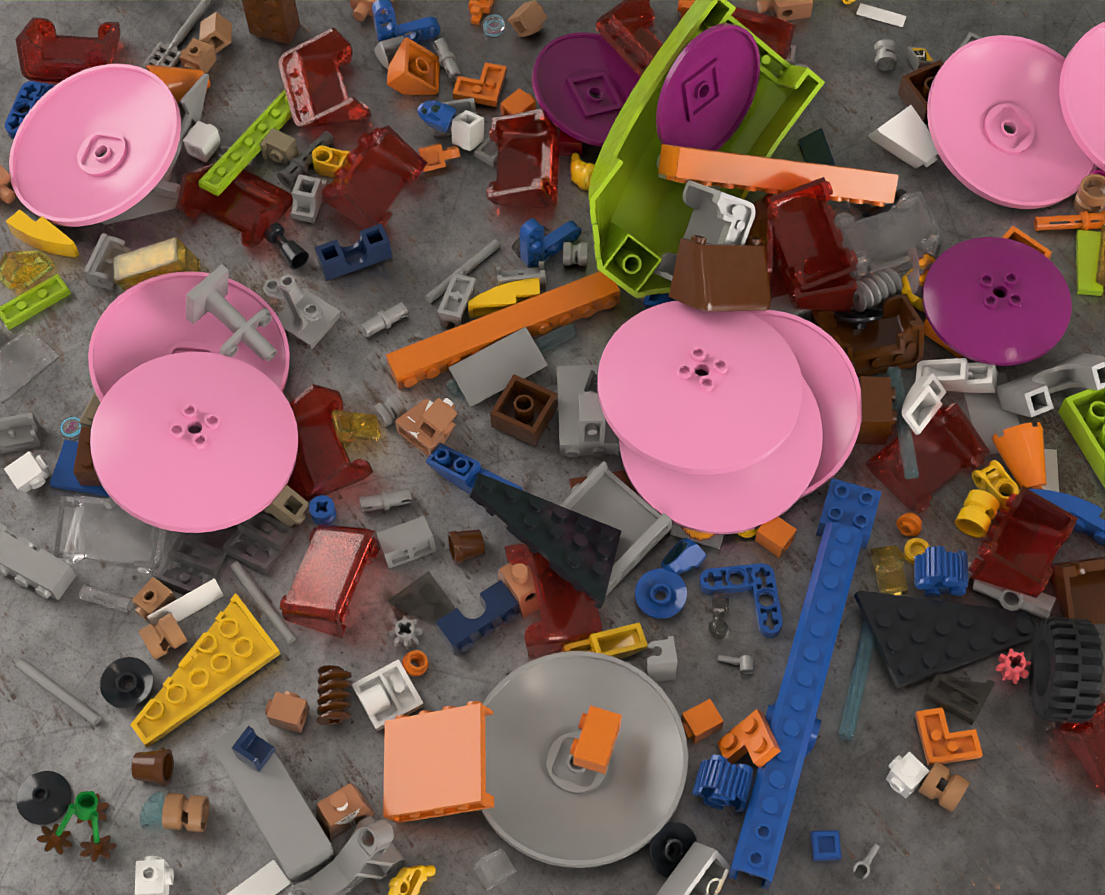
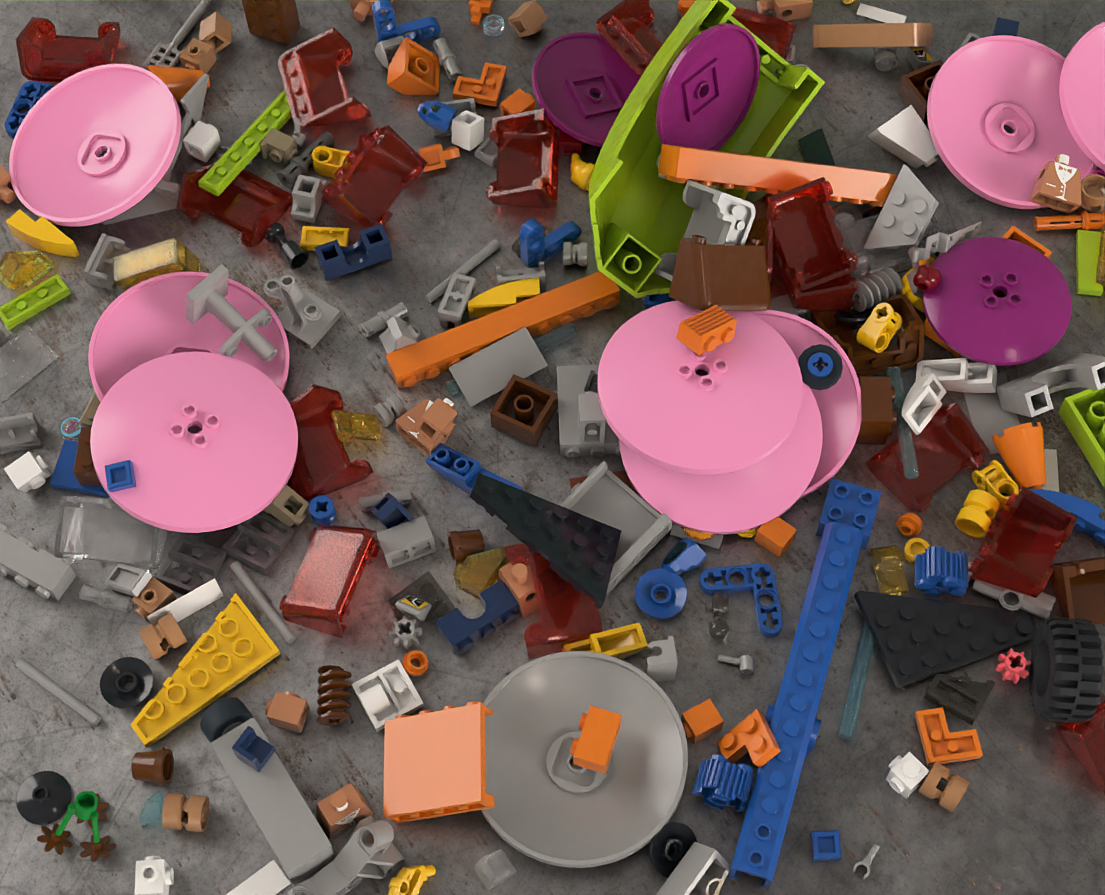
(120, 476): none -> blue tile
(128, 579): none -> light grey tile
(223, 717): none -> black wheel
(300, 138): none -> light grey hand
(317, 236): none -> yellow plate
(390, 511): none -> dark blue panel
(400, 334): none -> light grey brick
(413, 607): none -> light grey slope
(479, 571): none -> clear yellow slope
(707, 330): none -> orange brick
(818, 376): none -> black wheel
(873, 35): none -> medium nougat beam
(879, 330): none -> yellow piece
(903, 214): none -> light grey wing
(927, 277): none -> dark red piece
(942, 242): none -> light grey piece
(1005, 27): none -> dark blue panel
(1058, 186): none -> nougat torso

